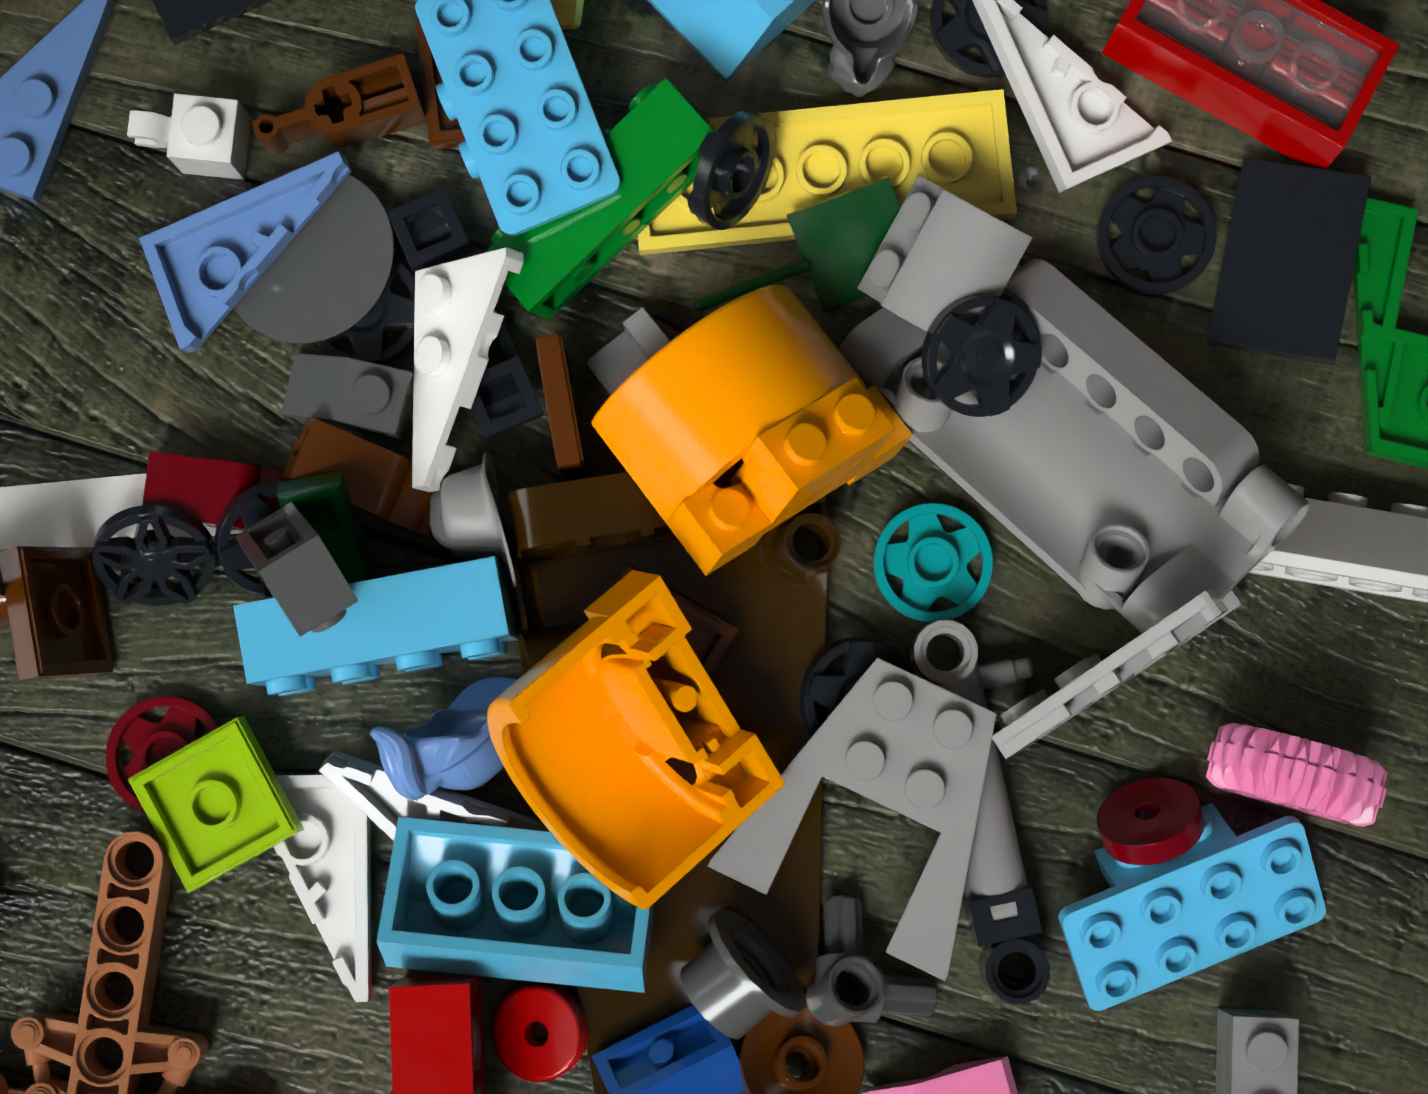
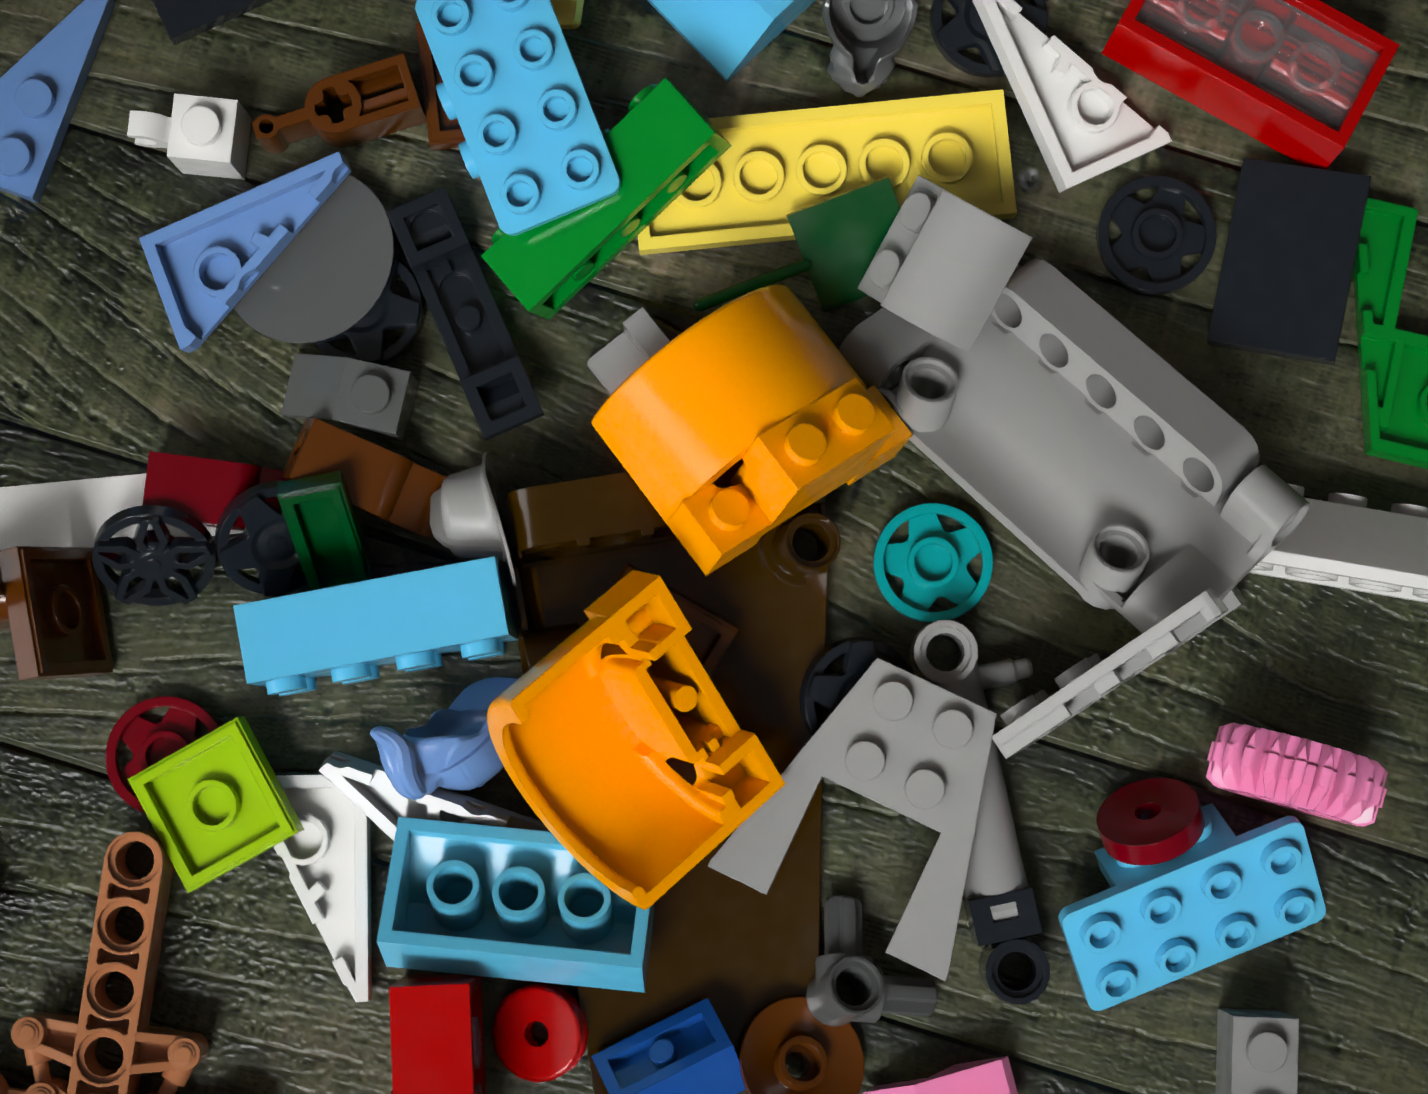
(297, 570): dark grey slope -> none
(451, 350): white wing -> none
(562, 407): reddish brown tile -> none
(732, 170): black wheel -> none
(741, 977): dark grey piece -> none
(981, 355): black wheel -> none

